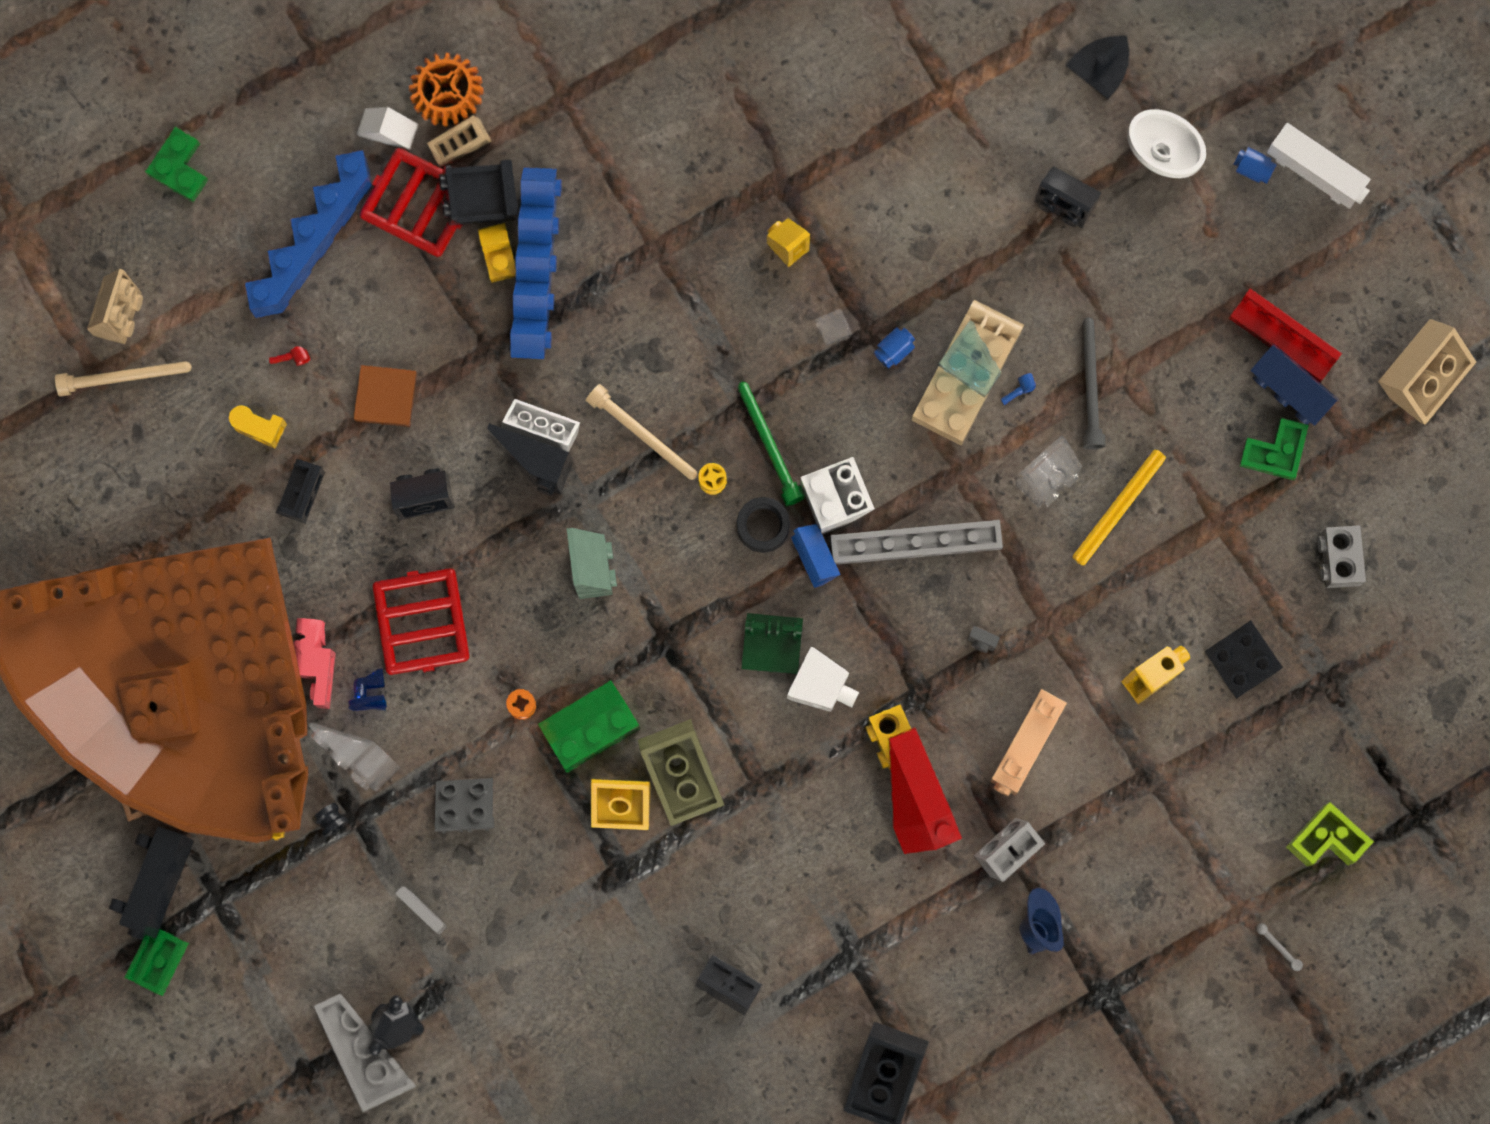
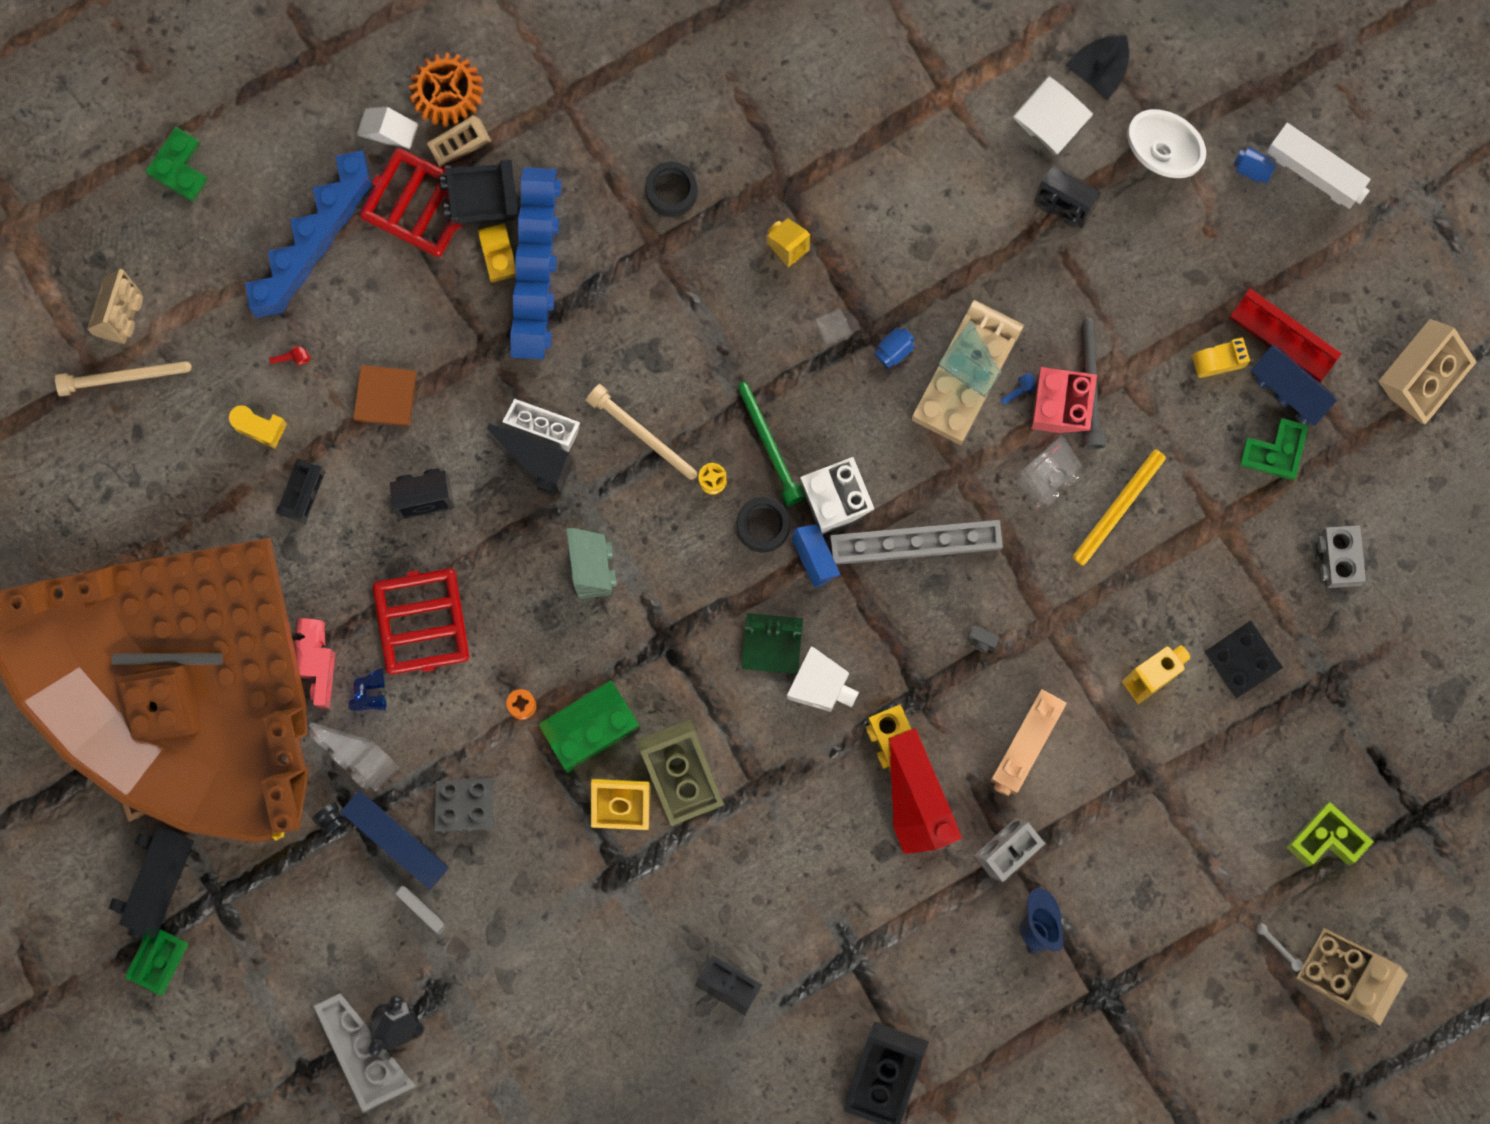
(167, 659): none -> dark grey bar
(394, 840): none -> dark blue slope
(677, 169): none -> black tyre
(1052, 115): none -> white slope
(1063, 401): none -> coral slope
(1221, 358): none -> yellow leg
(1352, 976): none -> tan slope

